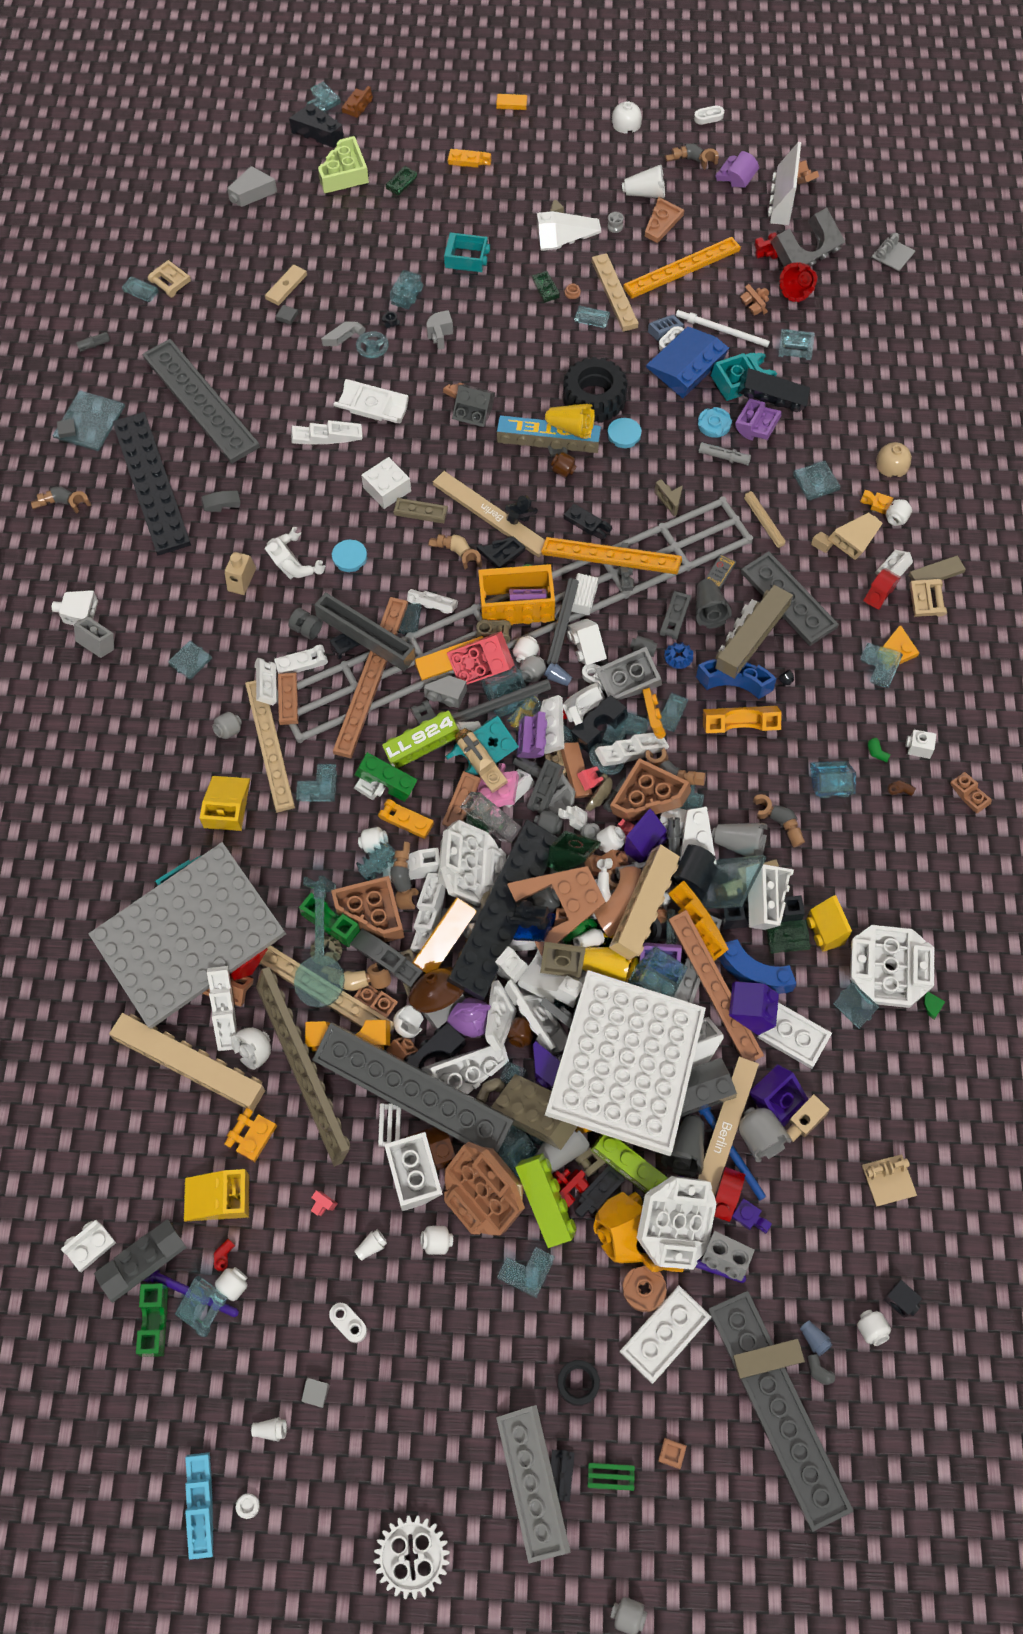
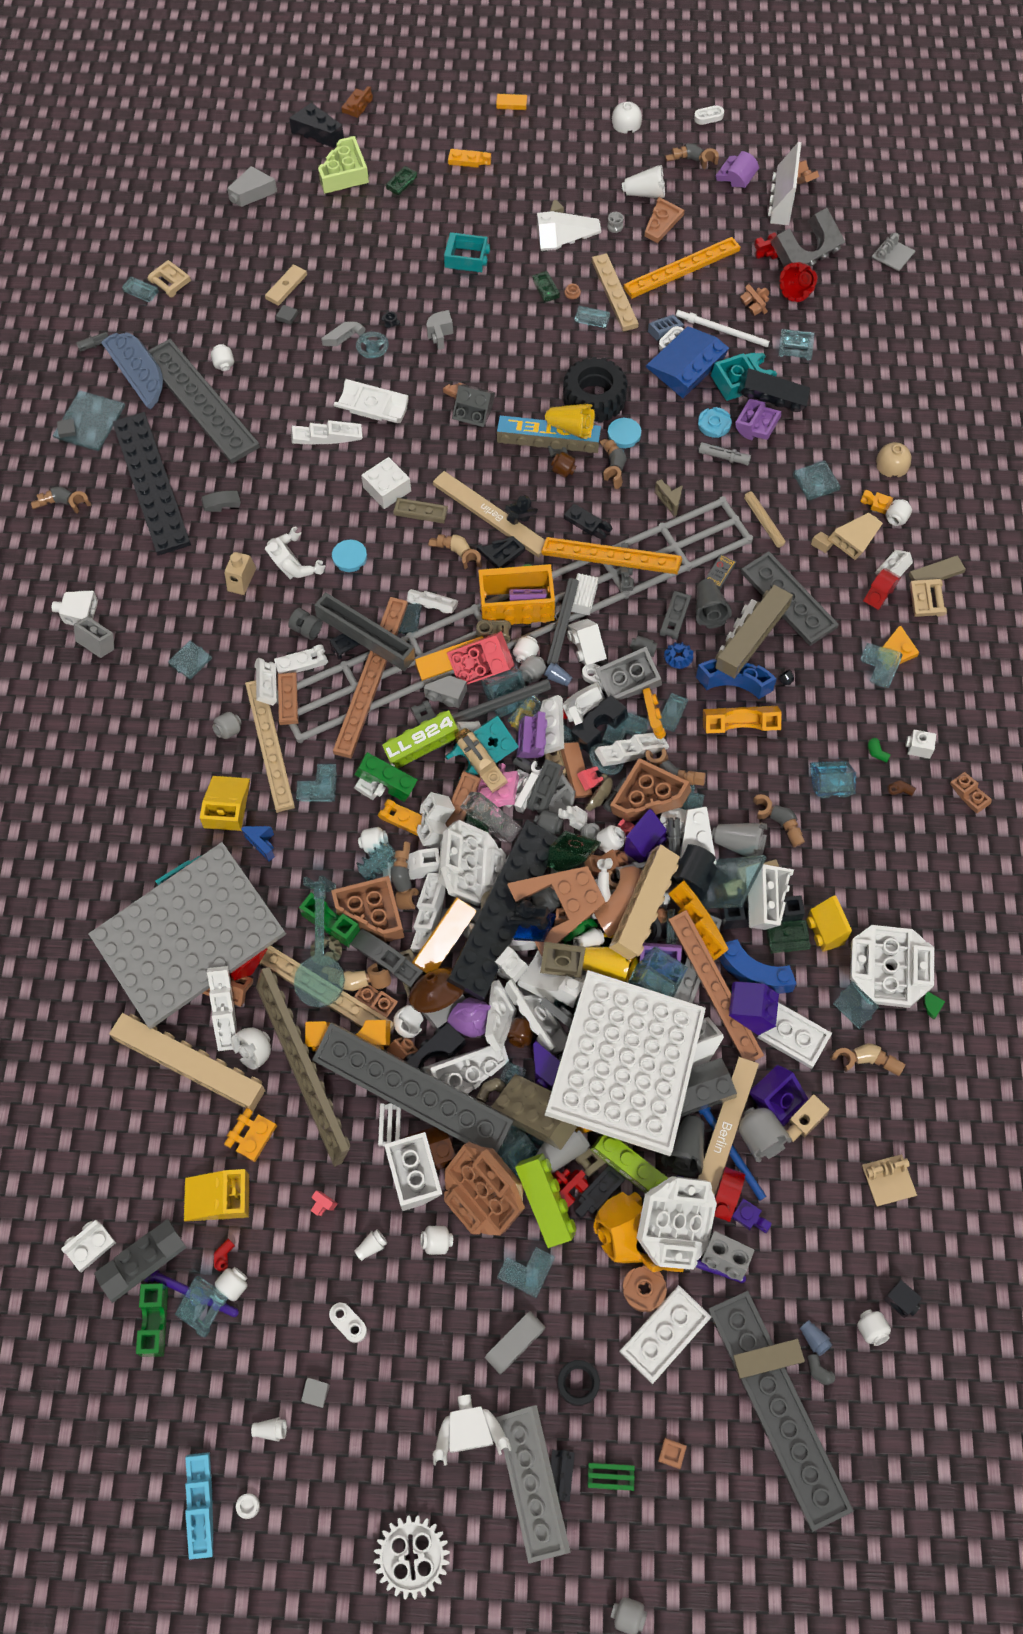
(136, 365): none -> sand blue plate
(222, 357): none -> white head
(258, 837): none -> blue slope
(325, 97): clear light blue plate -> none
(406, 289): clear light blue brick -> none
(435, 811): none -> white brick
(468, 1430): none -> white torso
(515, 1342): none -> light grey beam
(528, 785): none -> white plate
(617, 462): none -> medium nougat piece
(869, 1054): none -> medium nougat piece

